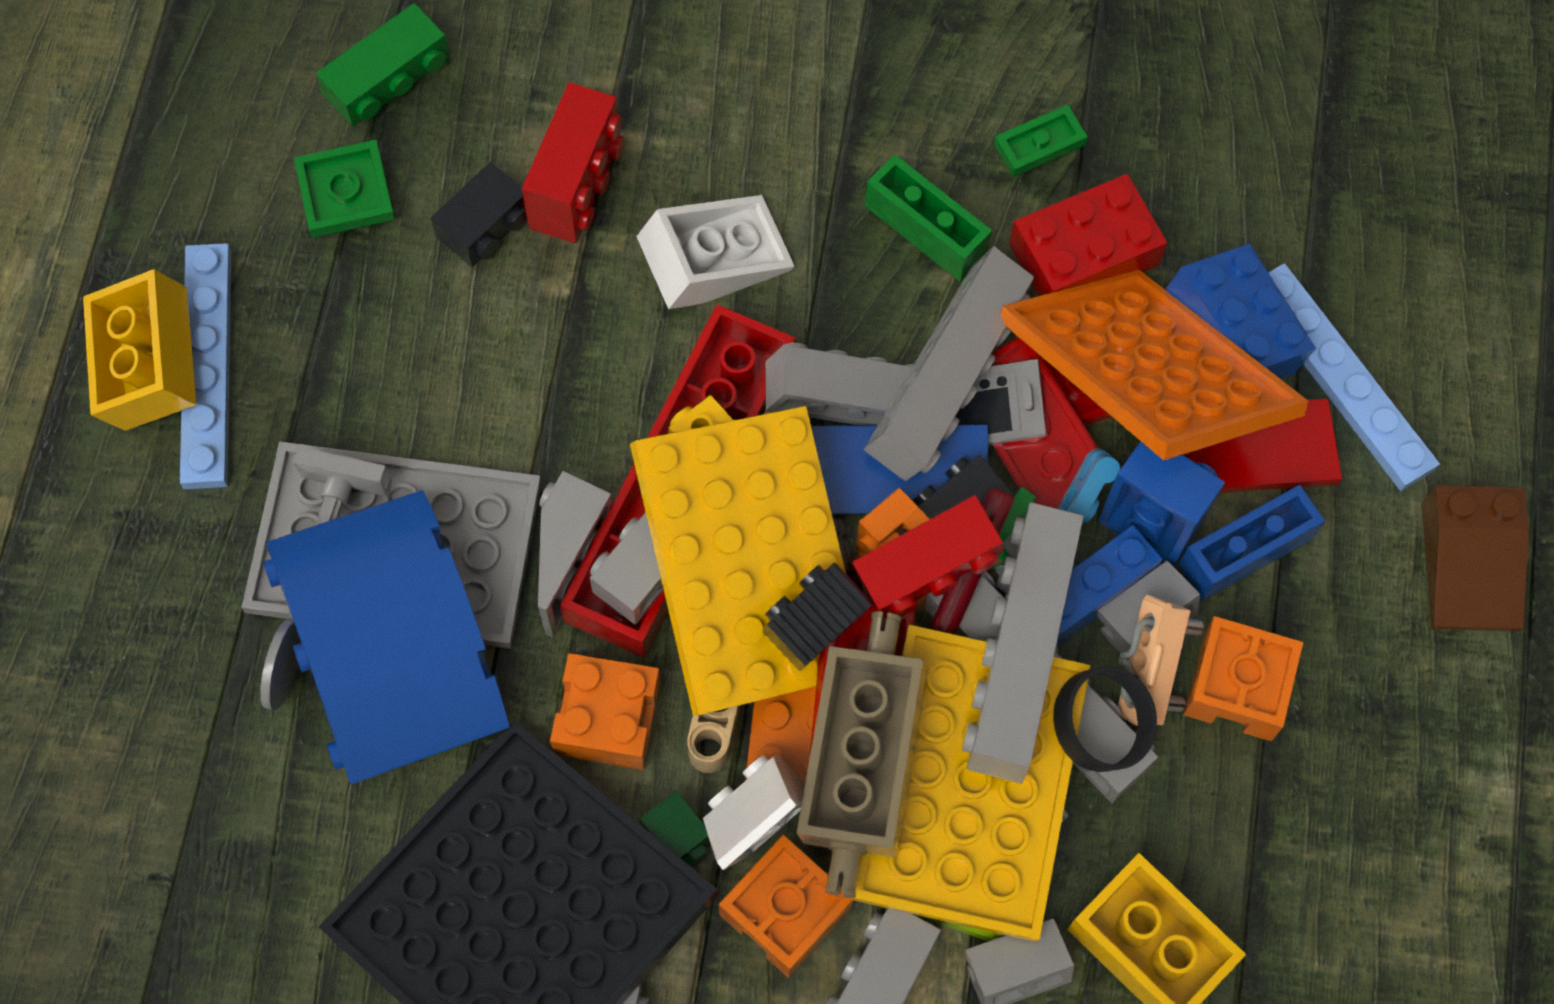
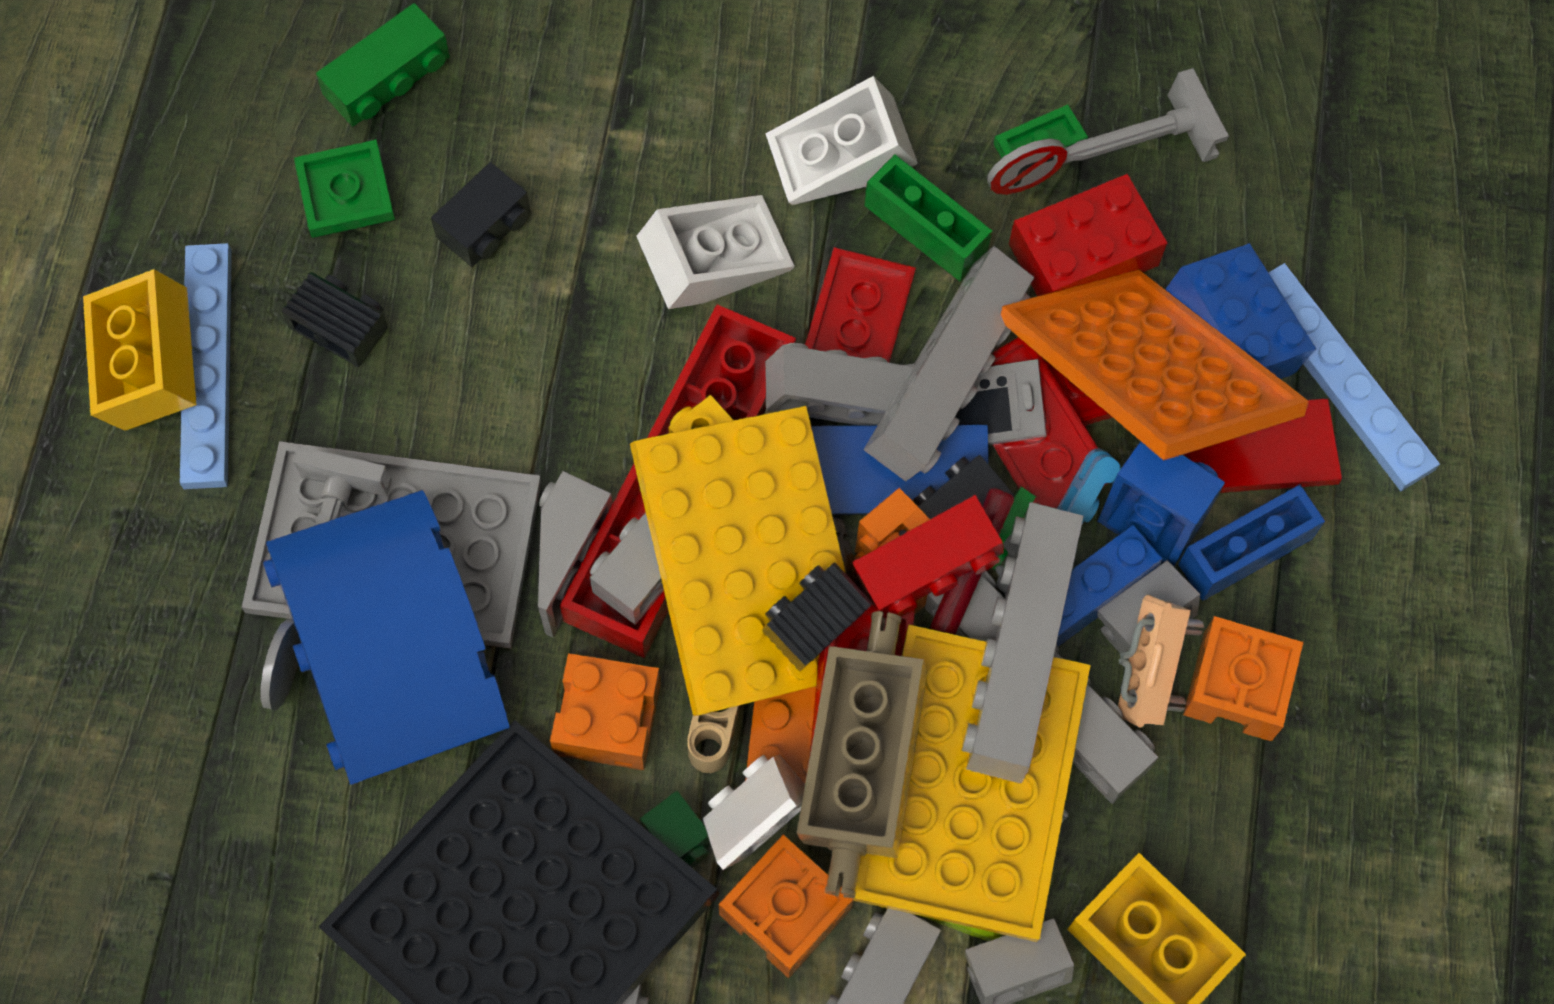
(335, 318): none -> black brick
(573, 163): red brick -> none
(839, 143): none -> white slope
(860, 305): none -> red tile
(1042, 158): none -> light grey piece
(1144, 709): black tyre -> none
(1476, 557): reddish brown slope -> none

